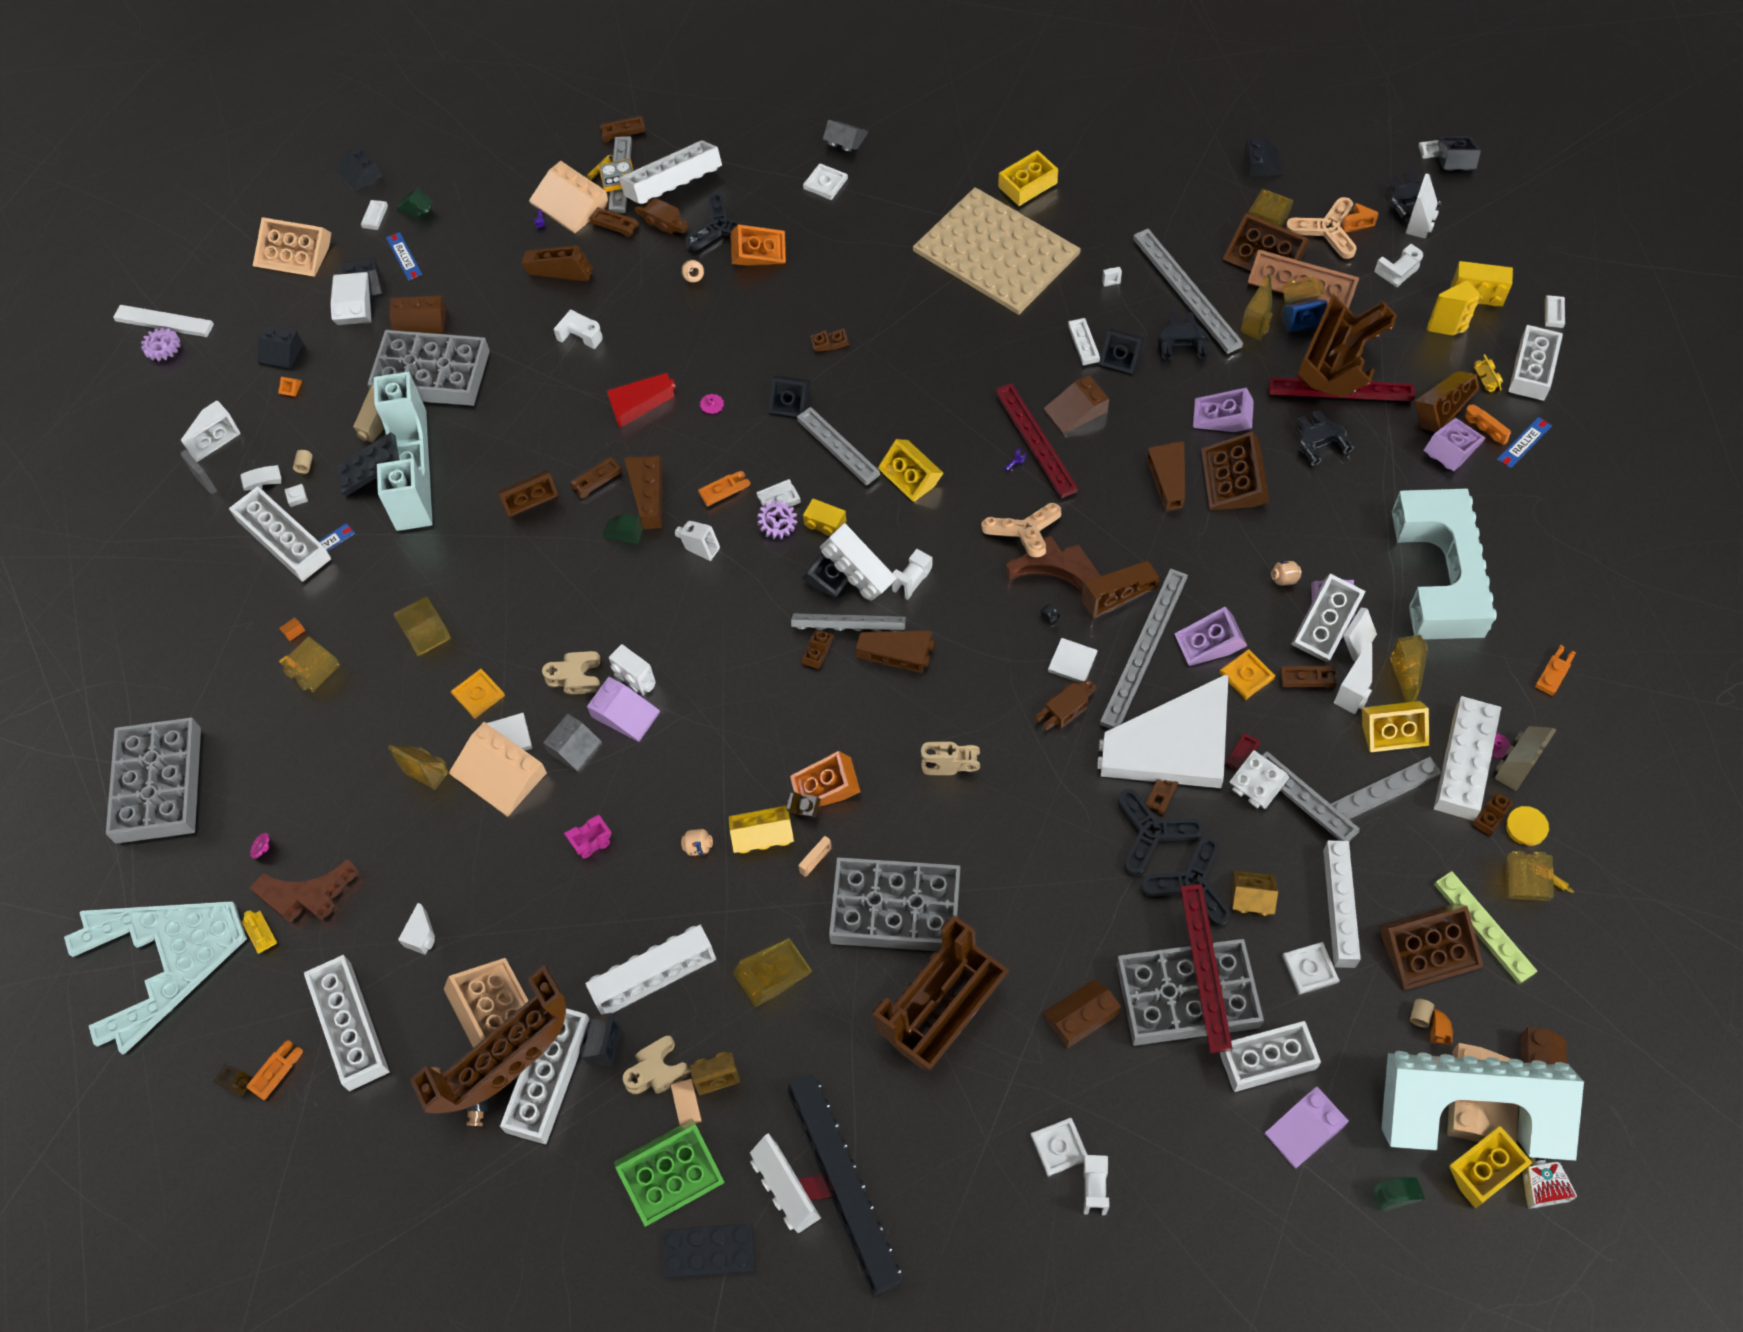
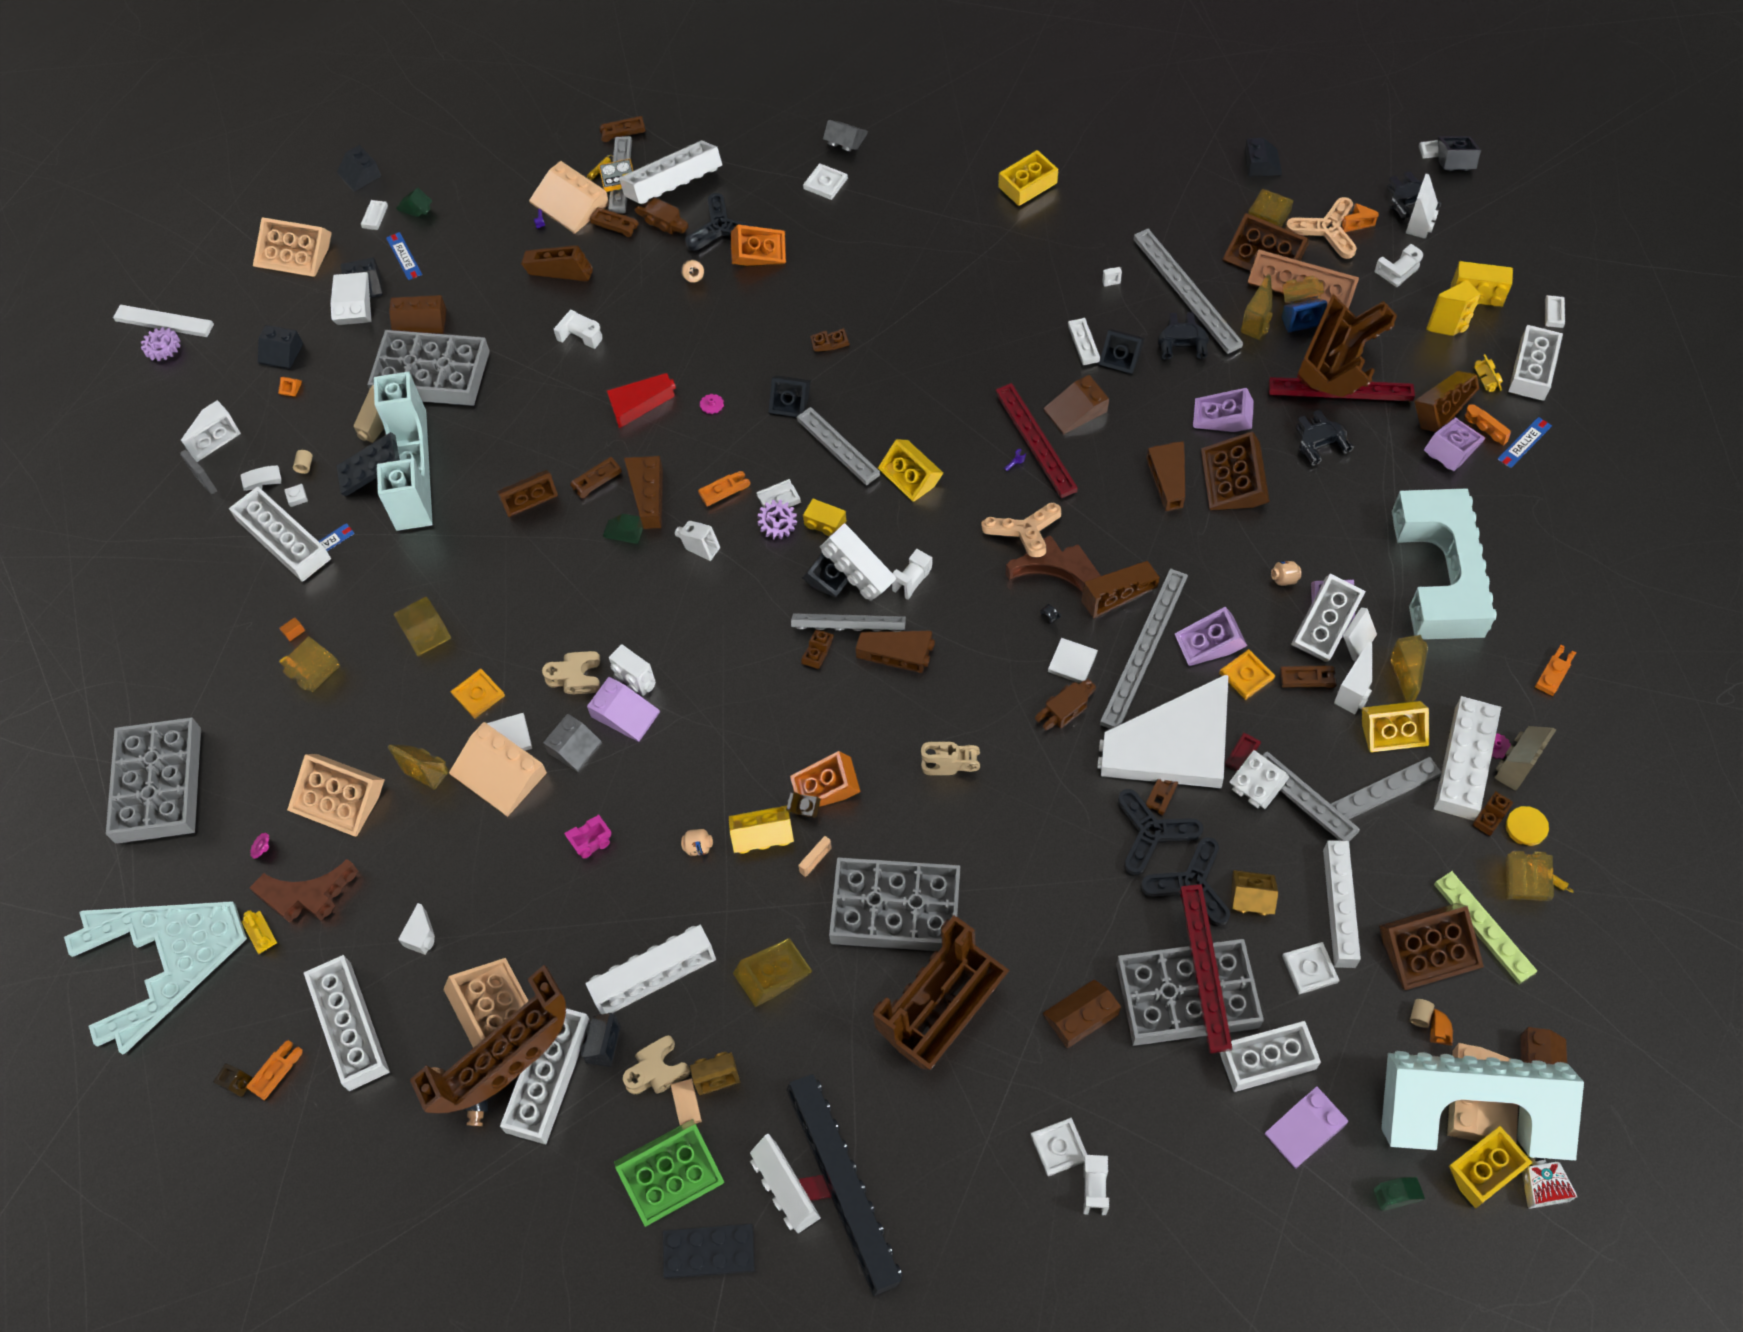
(334, 794): none -> light nougat slope
(996, 250): tan plate -> none

